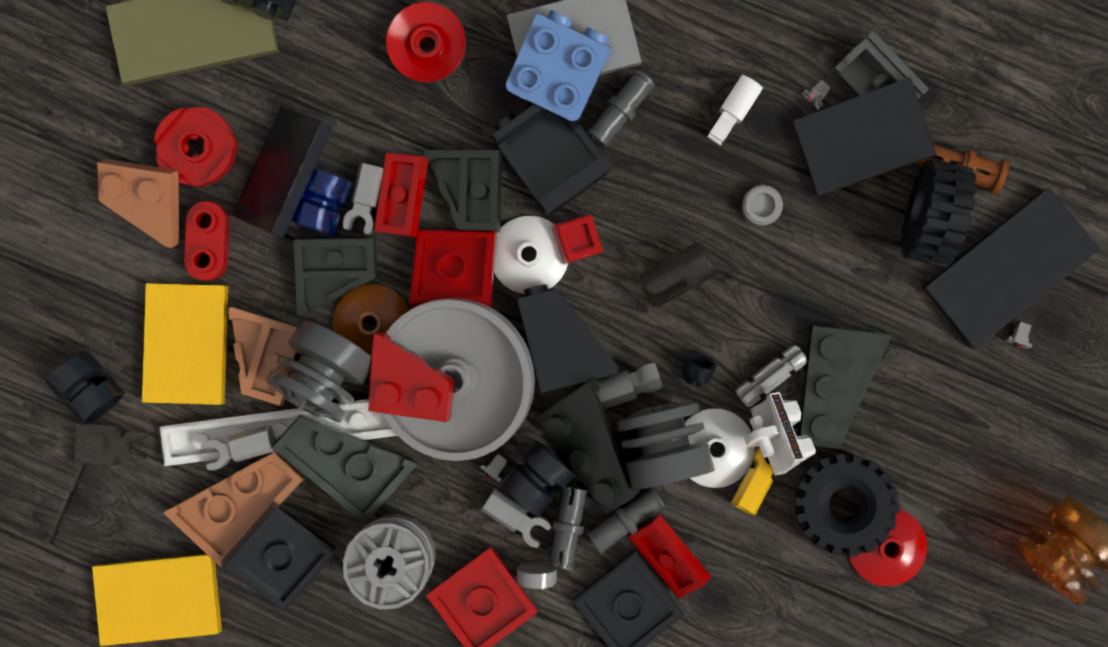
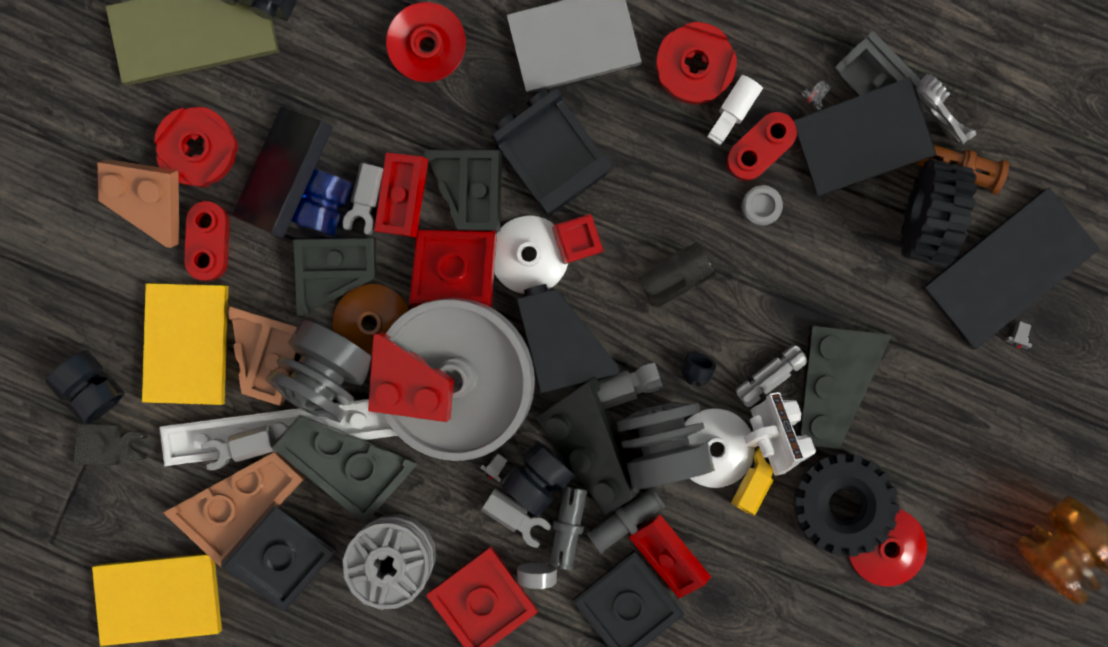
(559, 65): medium blue bracket -> none
(620, 109): dark grey pin -> none
(716, 53): none -> red plate
(762, 146): none -> red plate
(933, 96): none -> light grey piece

